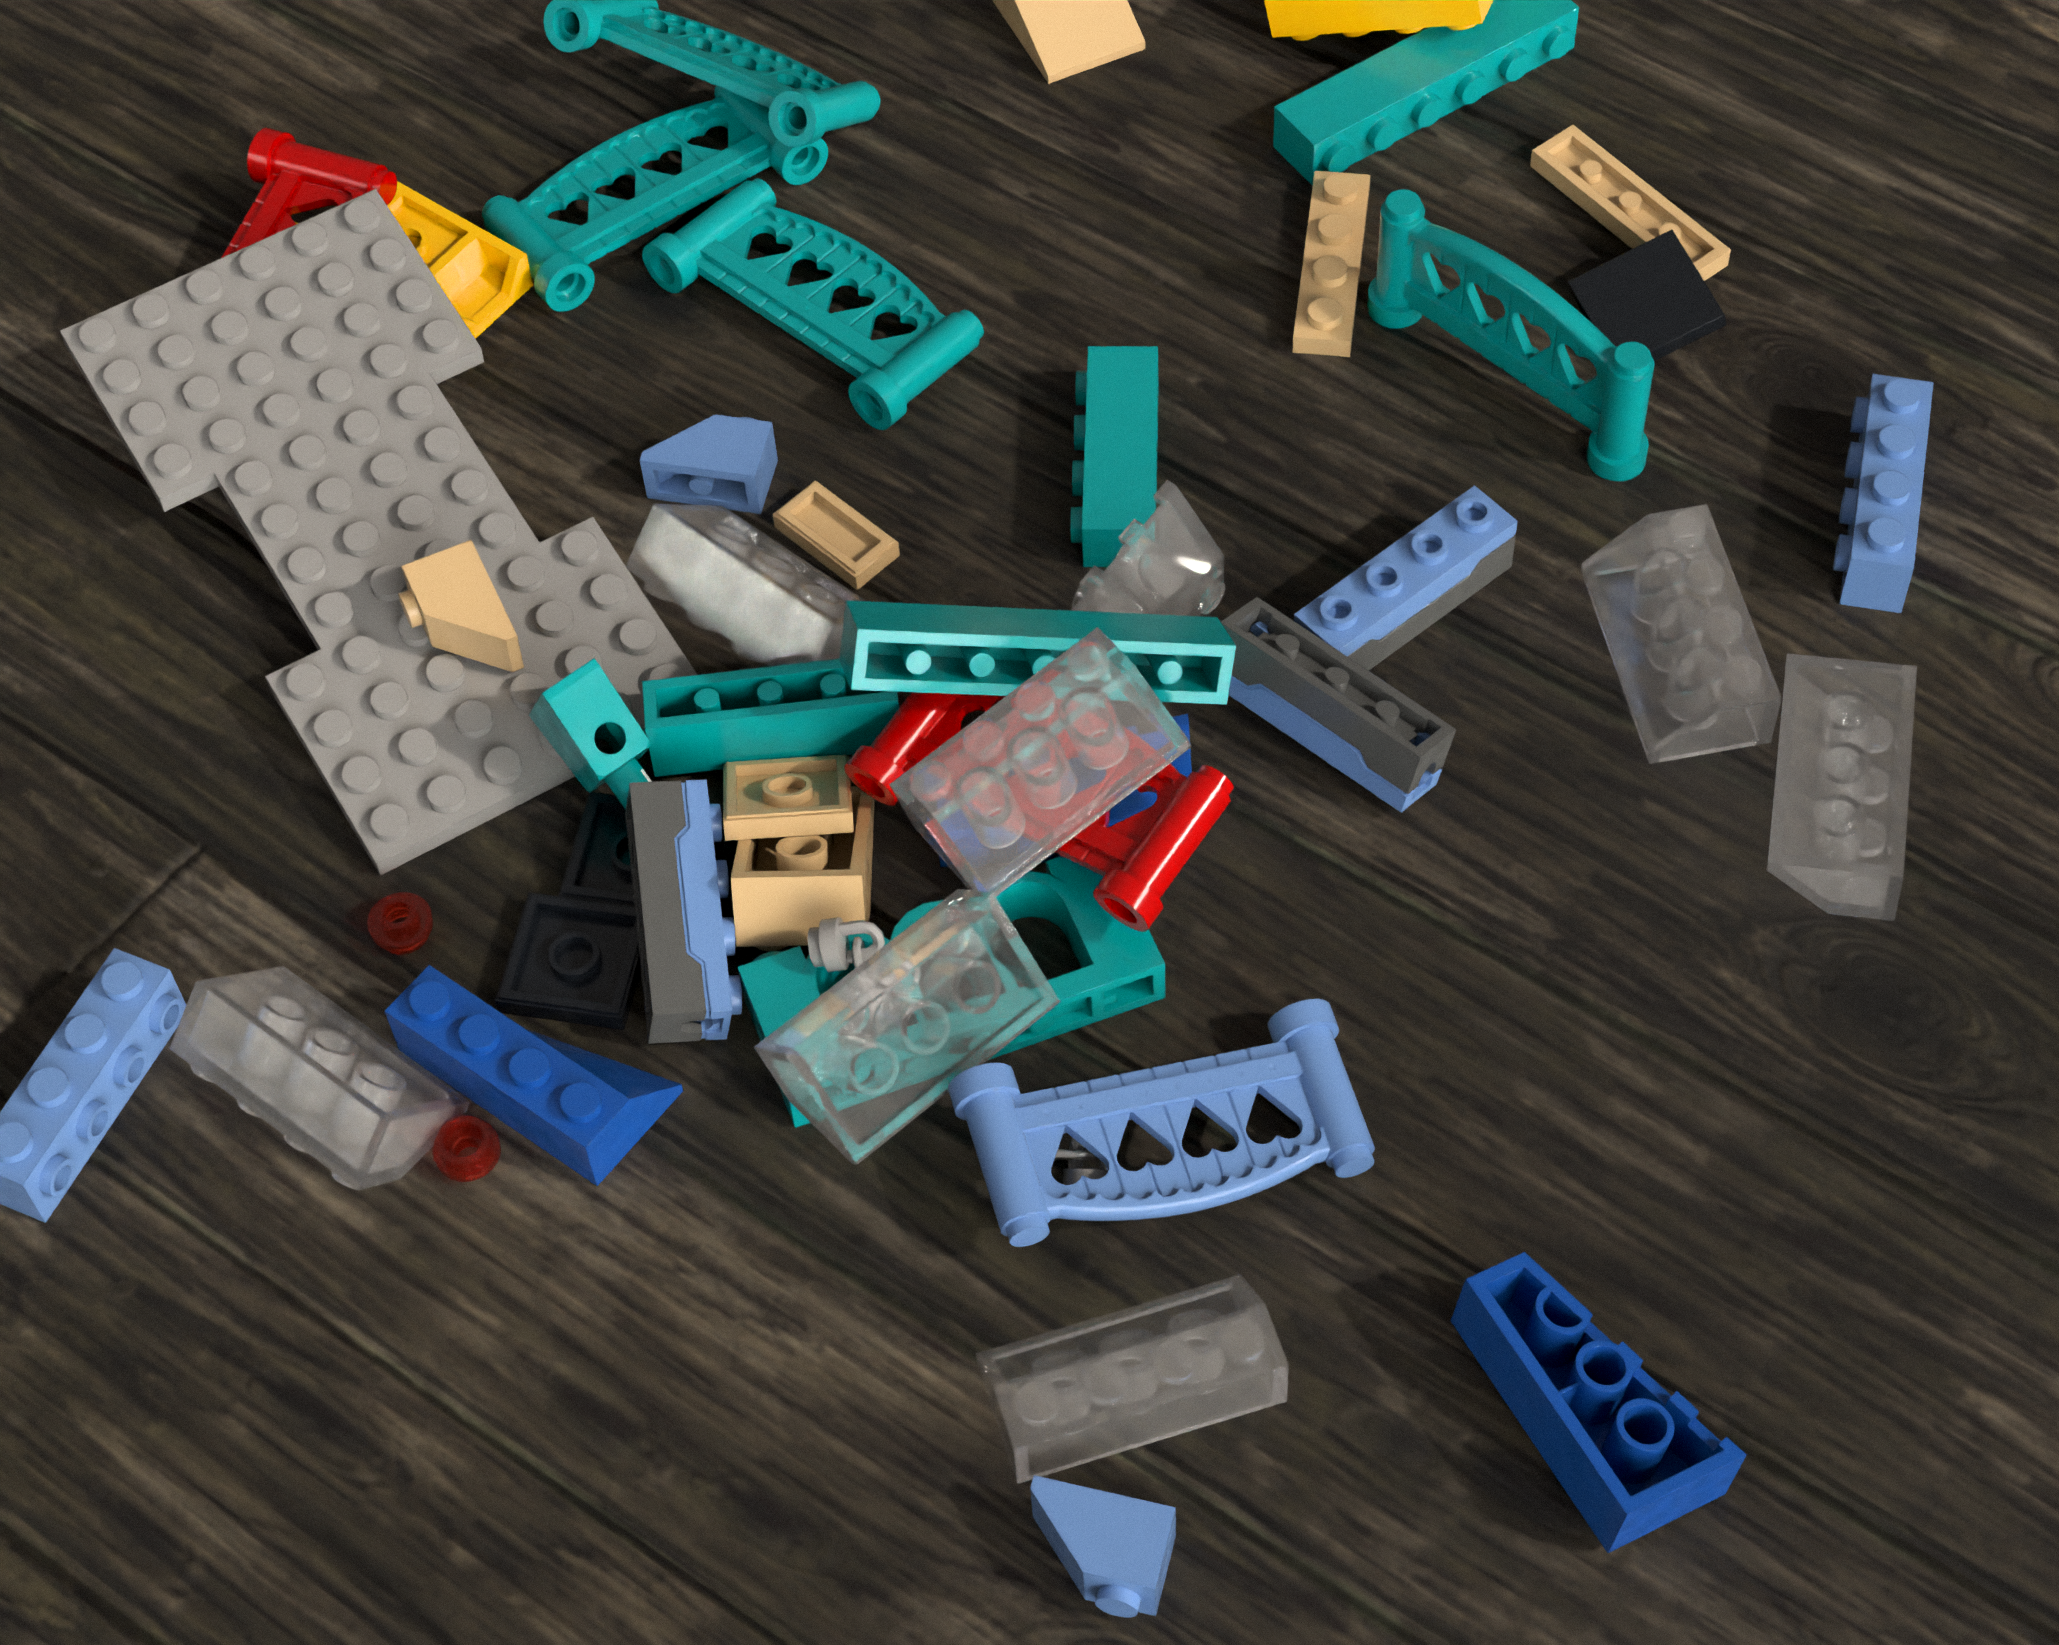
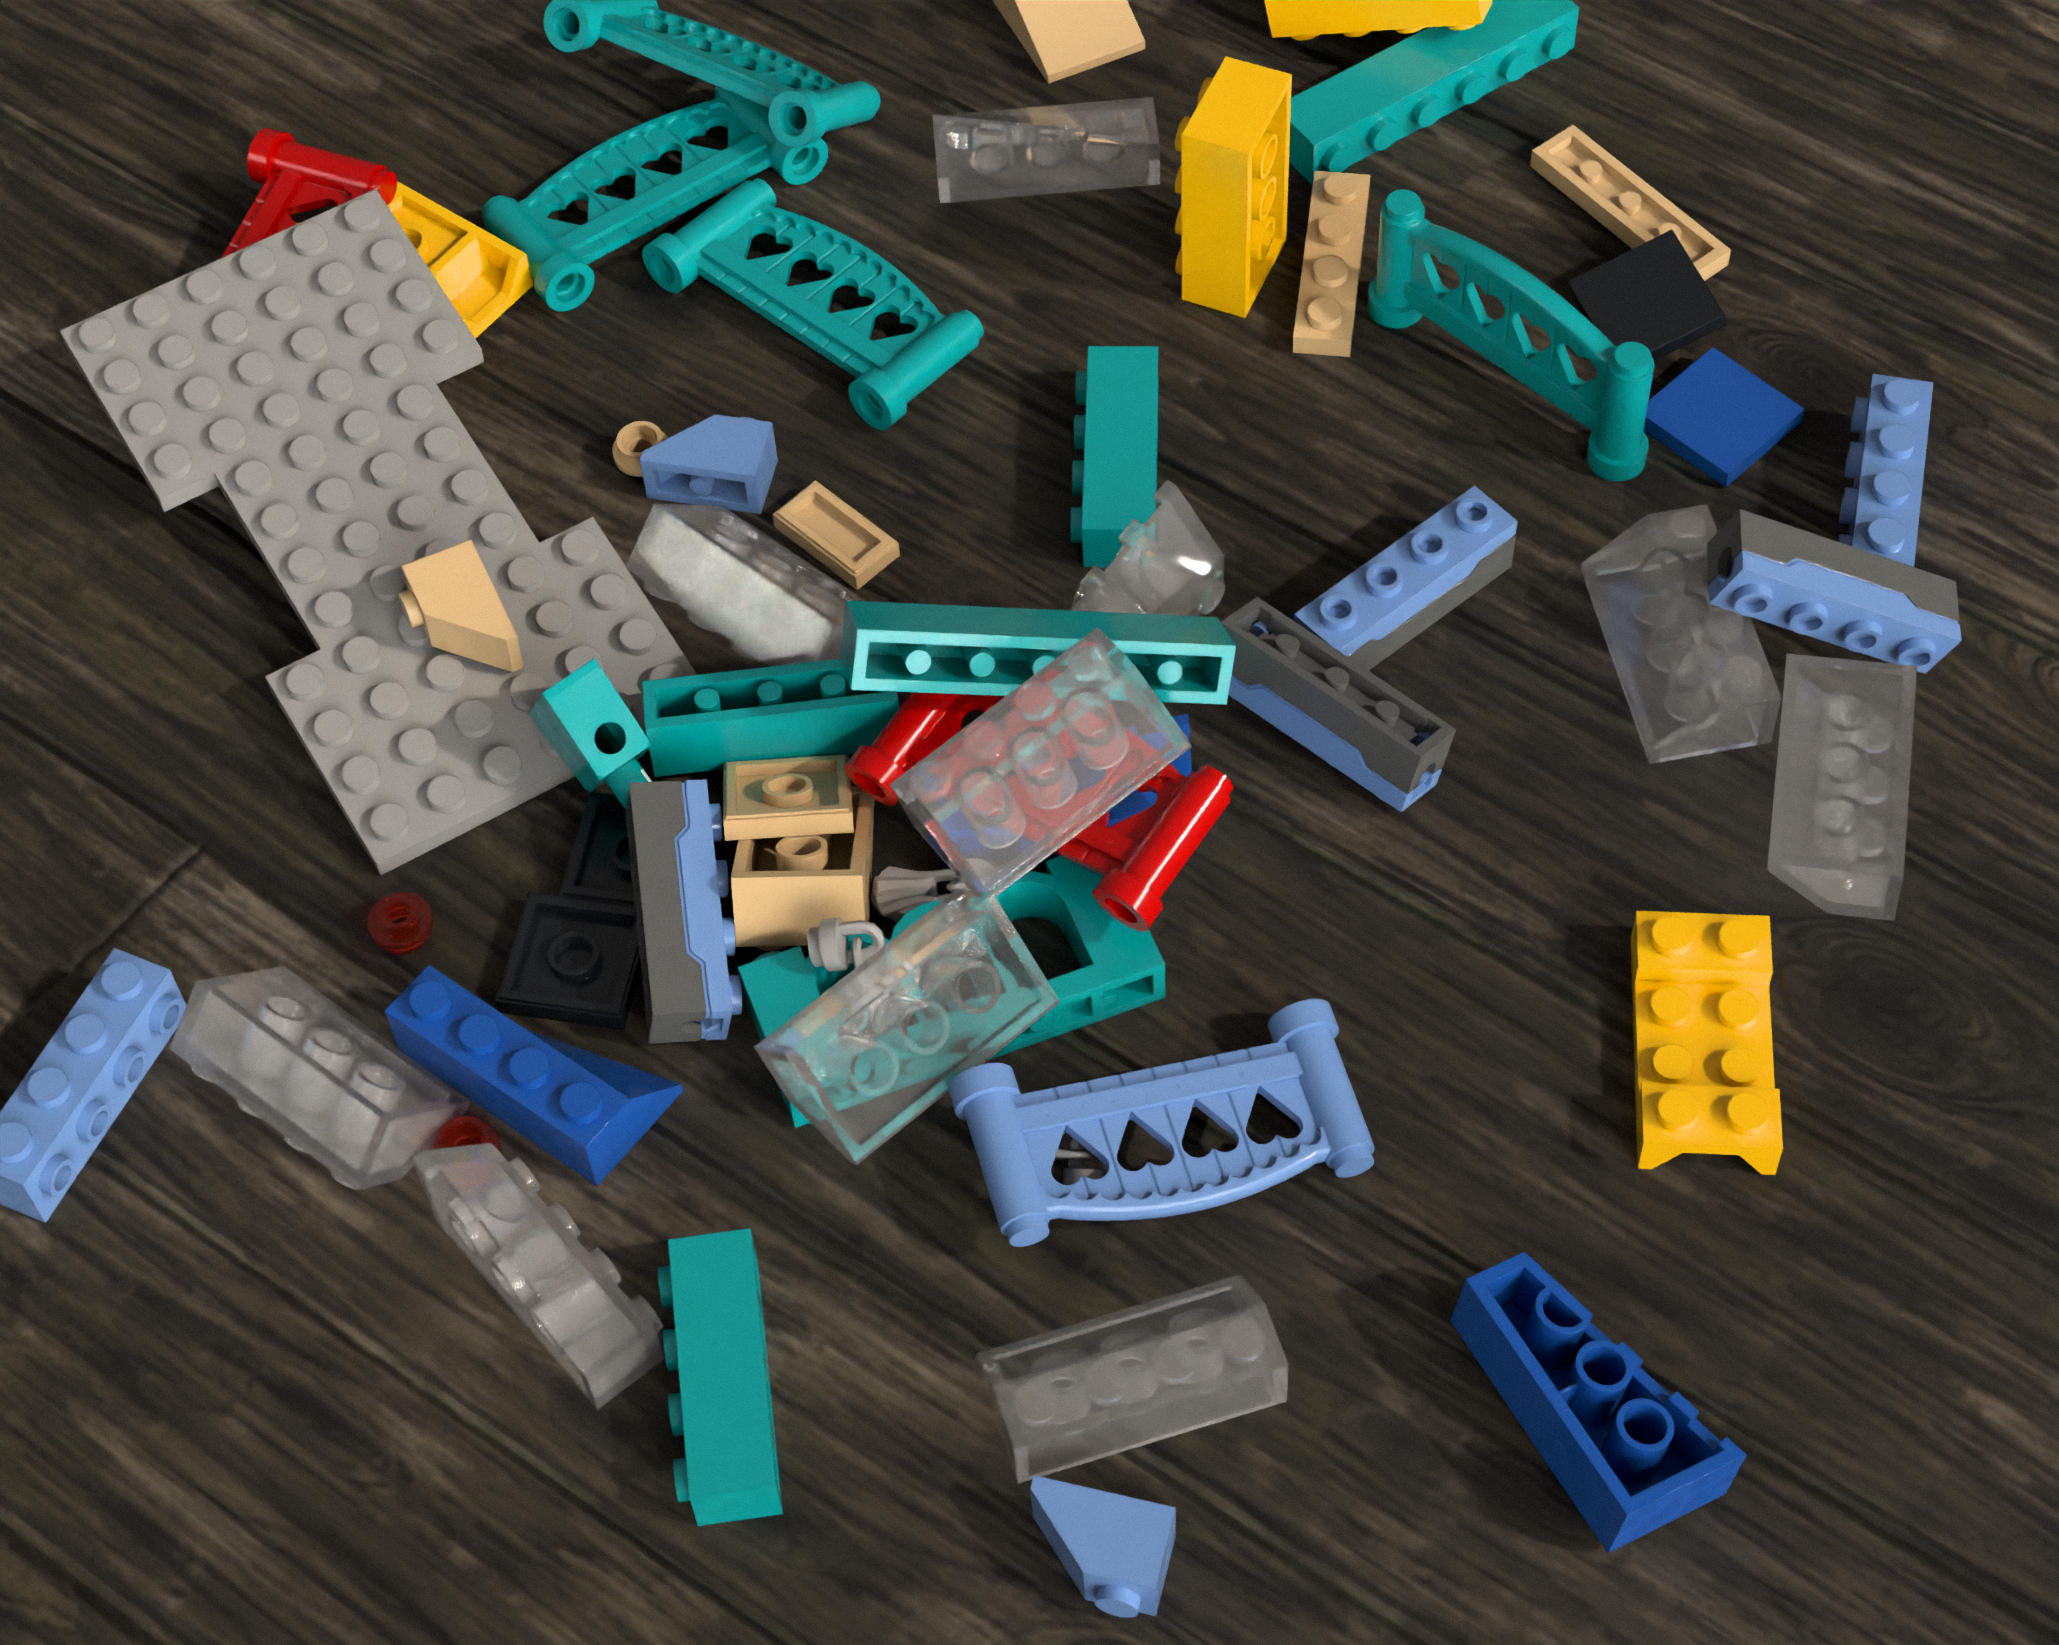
(541, 1267): none -> clear wedge
(632, 442): none -> tan plate
(722, 1378): none -> teal brick
(902, 890): none -> light grey piece
(1046, 149): none -> clear wedge
(1233, 185): none -> yellow brick
(1704, 1038): none -> yellow piece
(1720, 416): none -> blue tile
(1832, 591): none -> medium blue piece

